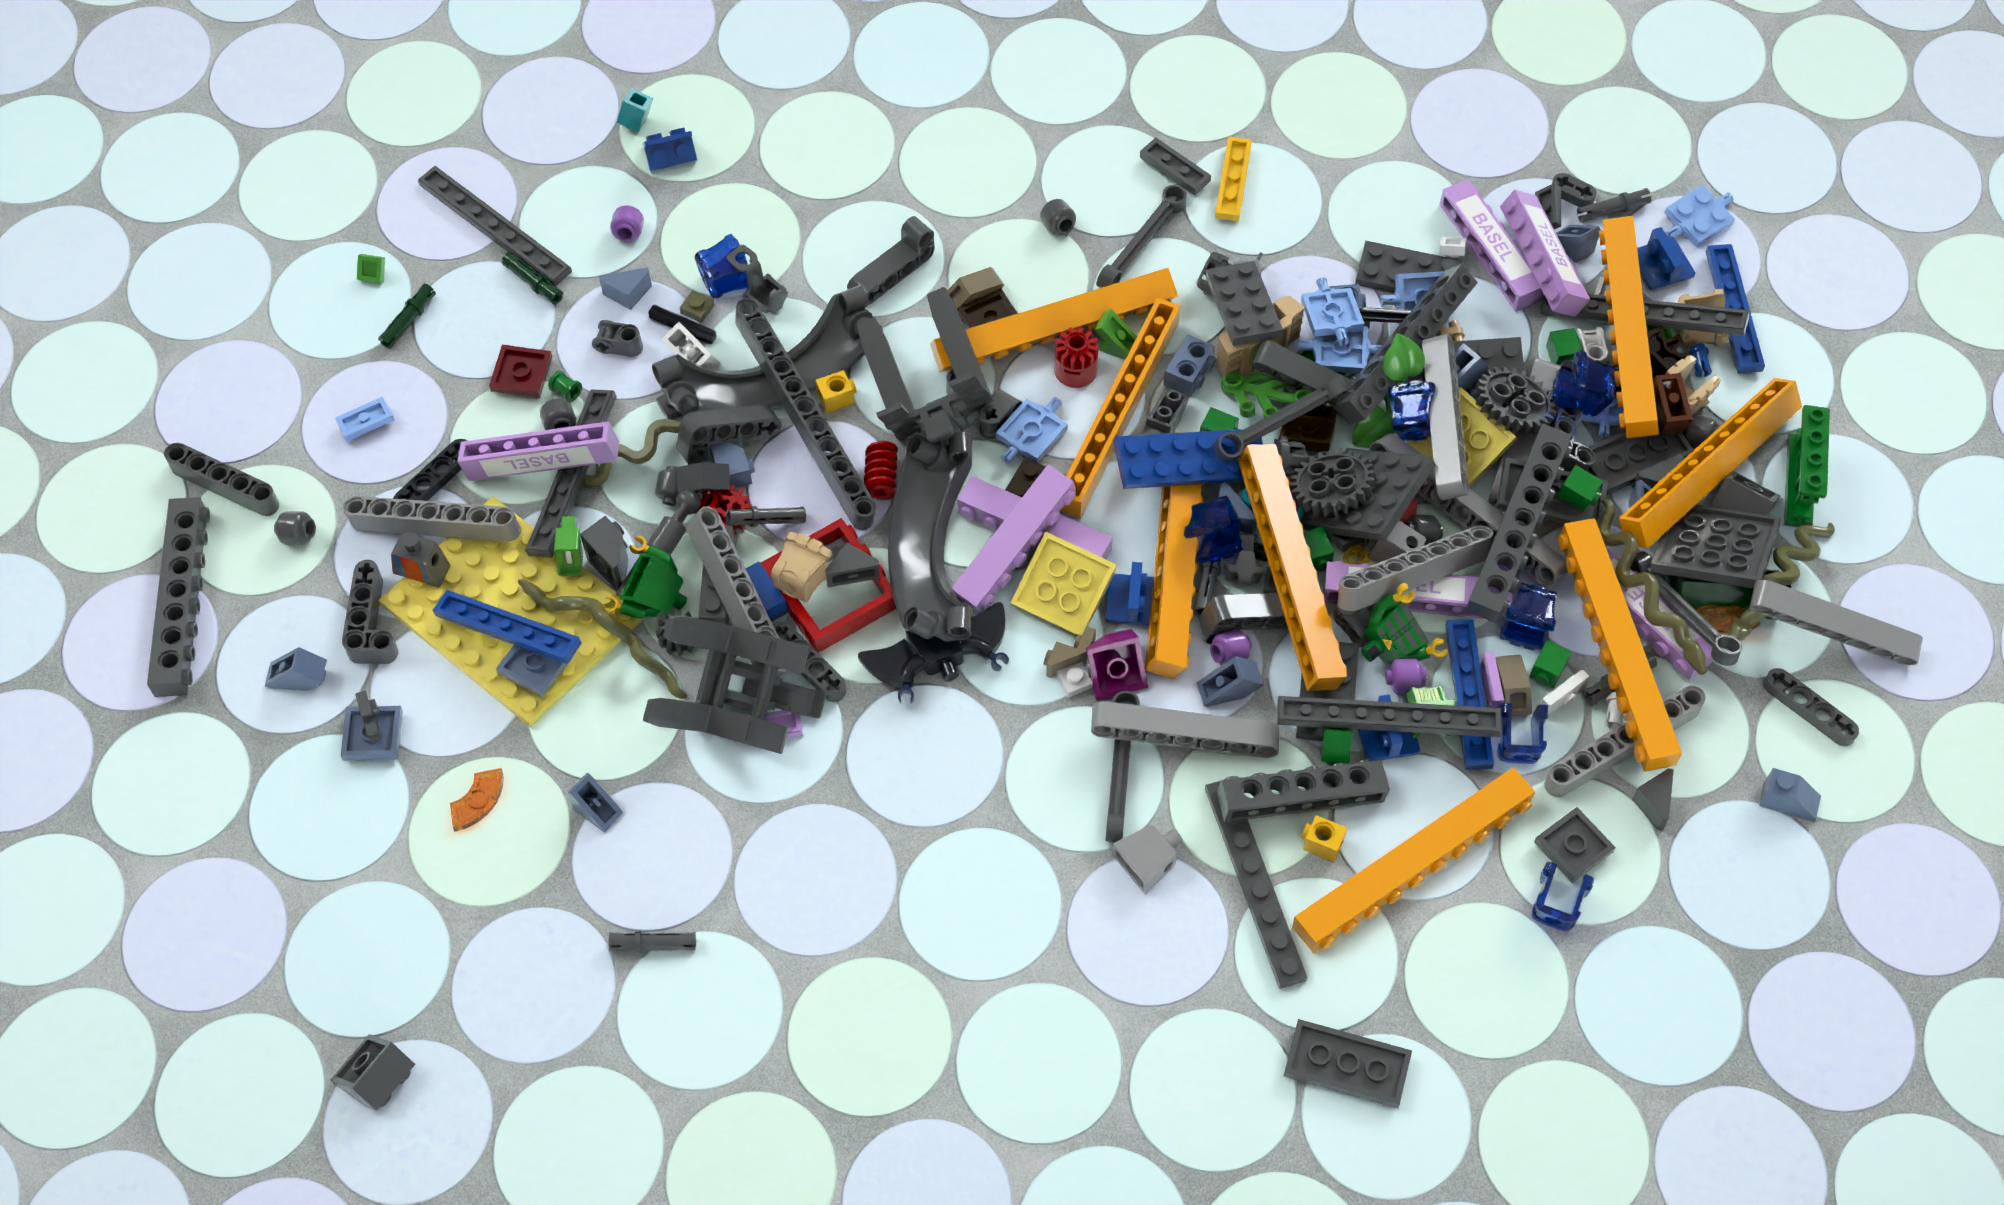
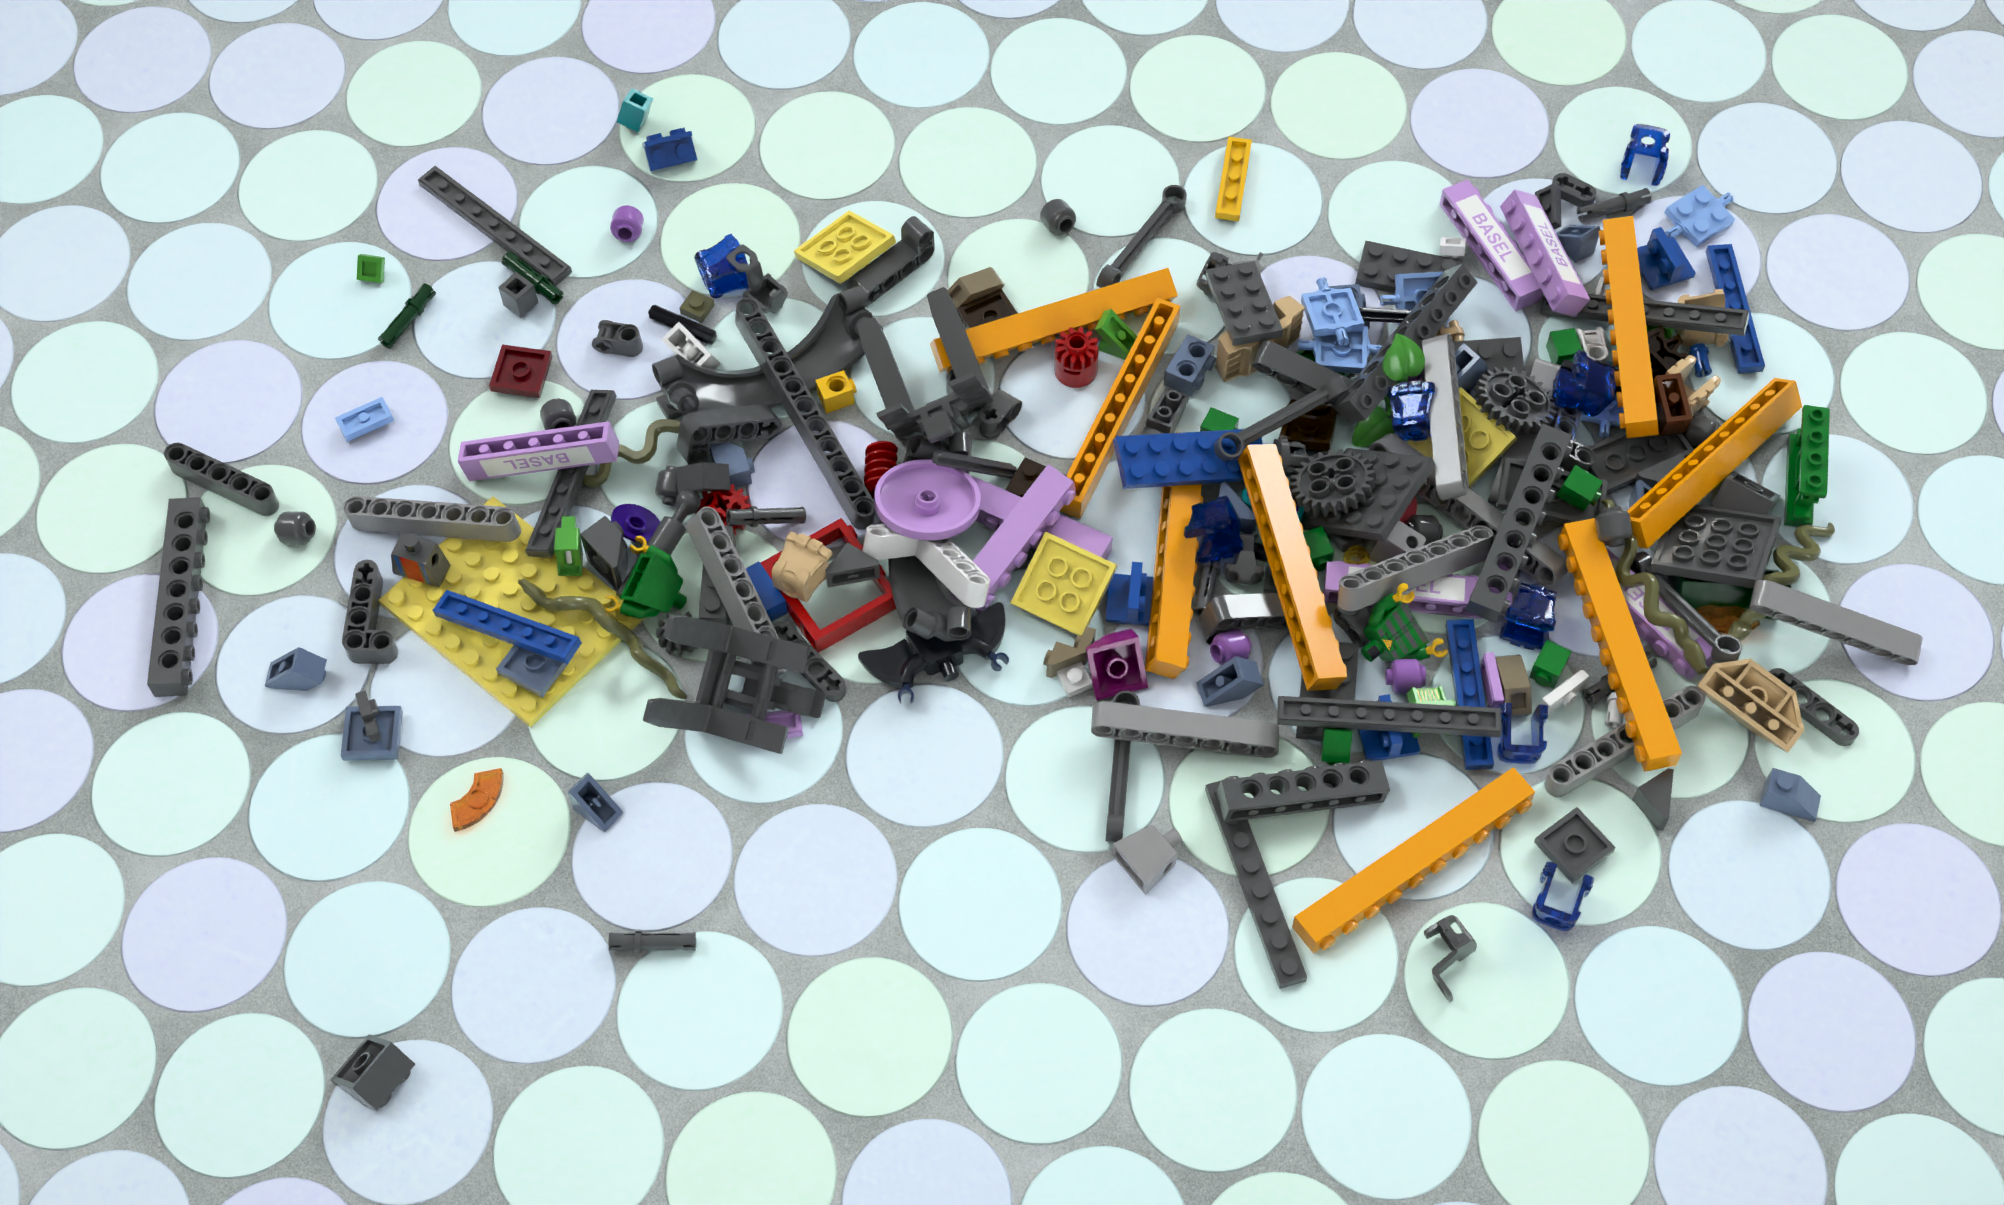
(429, 474): black beam -> none
(518, 294): none -> dark grey brick
(565, 386): green bush -> none
(626, 286): sand blue slope -> none
(635, 521): none -> dark purple dish
(845, 247): none -> light yellow plate
(927, 500): none -> lavender dish
(939, 556): none -> white beam
(973, 464): none -> dark grey axle
(1031, 430): light blue plate -> none
(1175, 166): dark grey plate -> none
(1237, 385): bright green plant -> none
(1324, 849): yellow brick -> none
(1348, 1063): dark grey plate -> none
(1460, 944): none -> dark grey piece
(1613, 526): none -> dark grey head
(1657, 149): none -> clear blue piece
(1755, 700): none -> tan wedge

